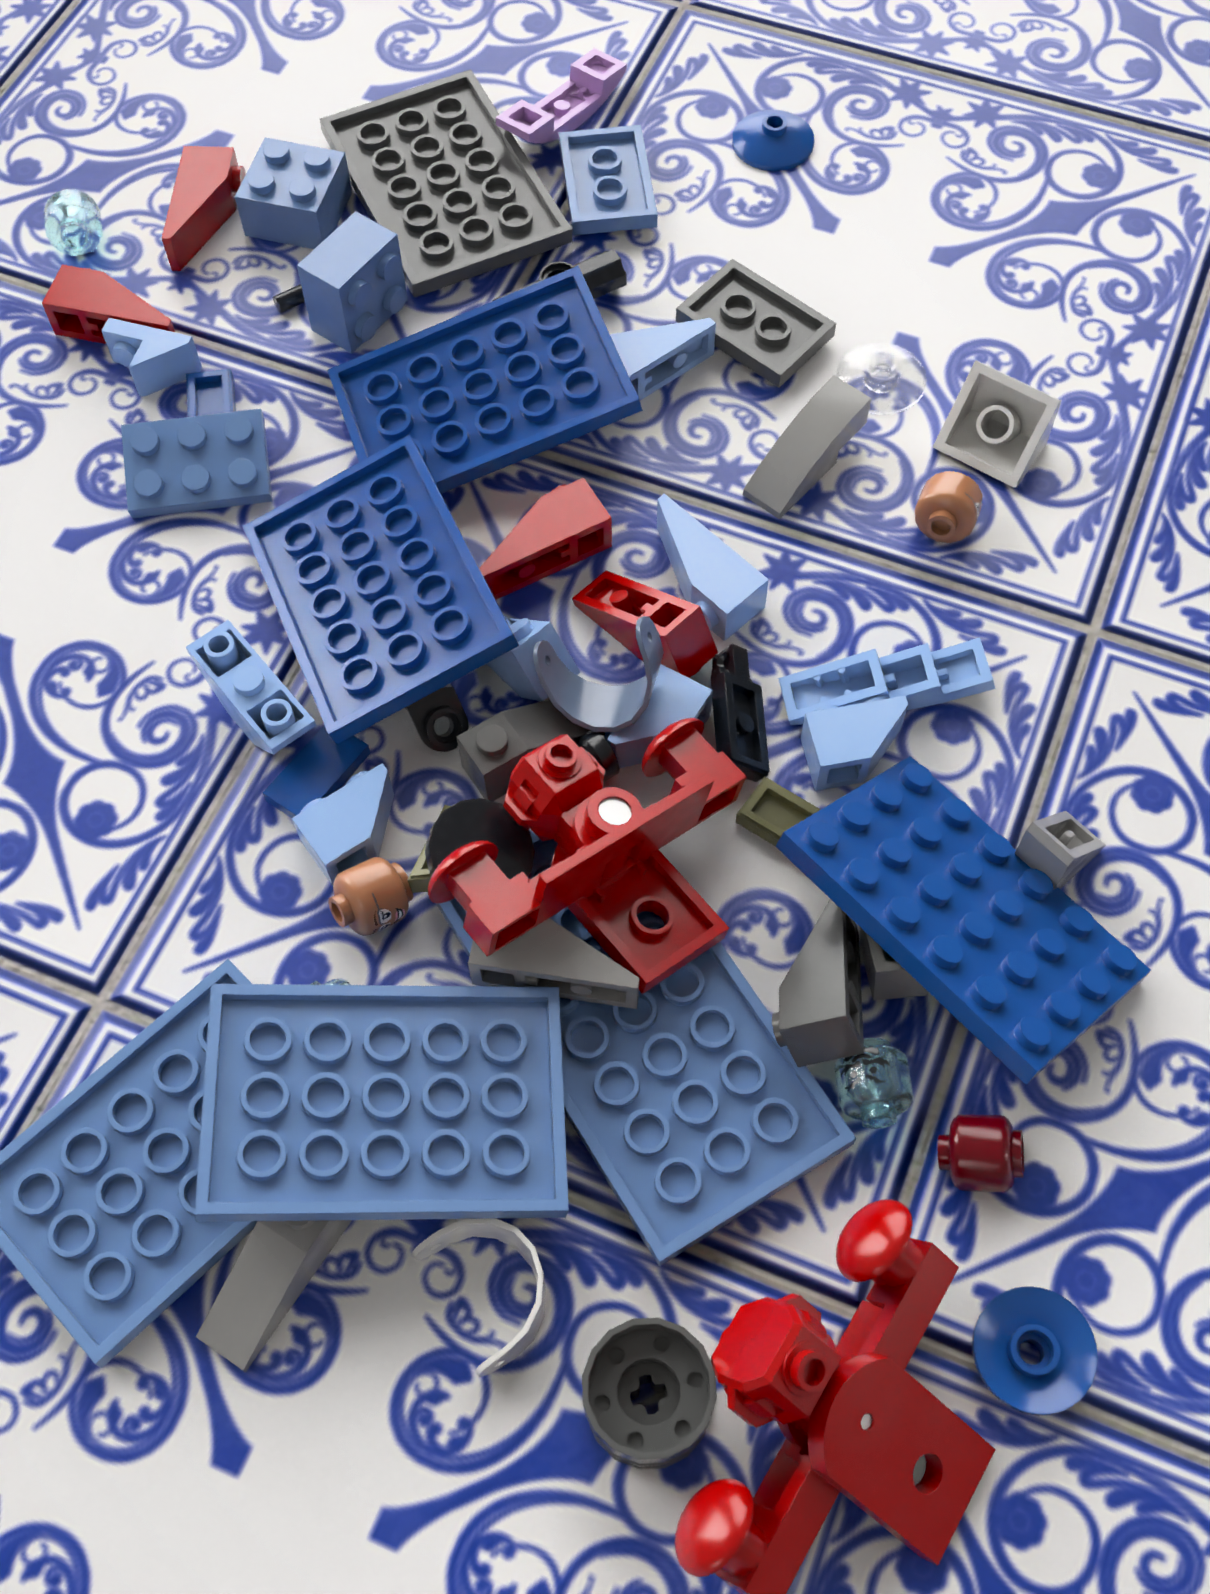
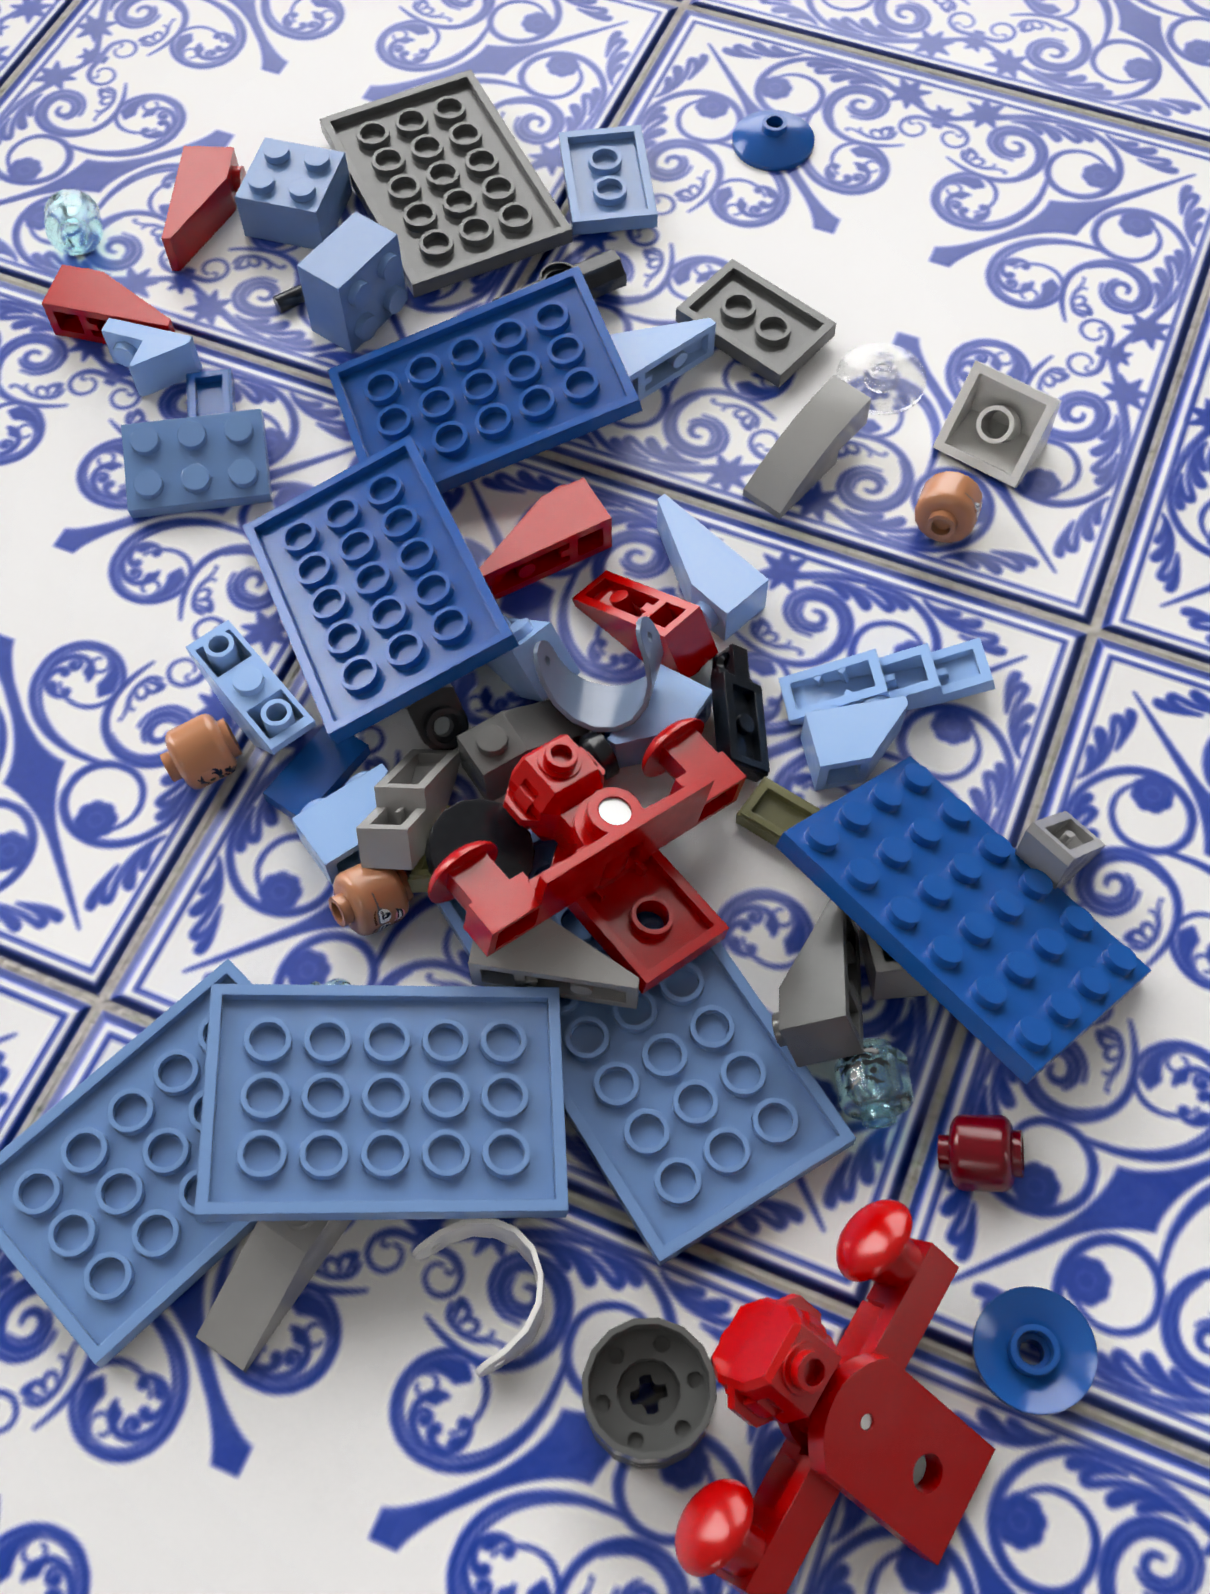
(201, 751): none -> nougat head
(407, 808): none -> light grey slope
(570, 105): lavender slope -> none

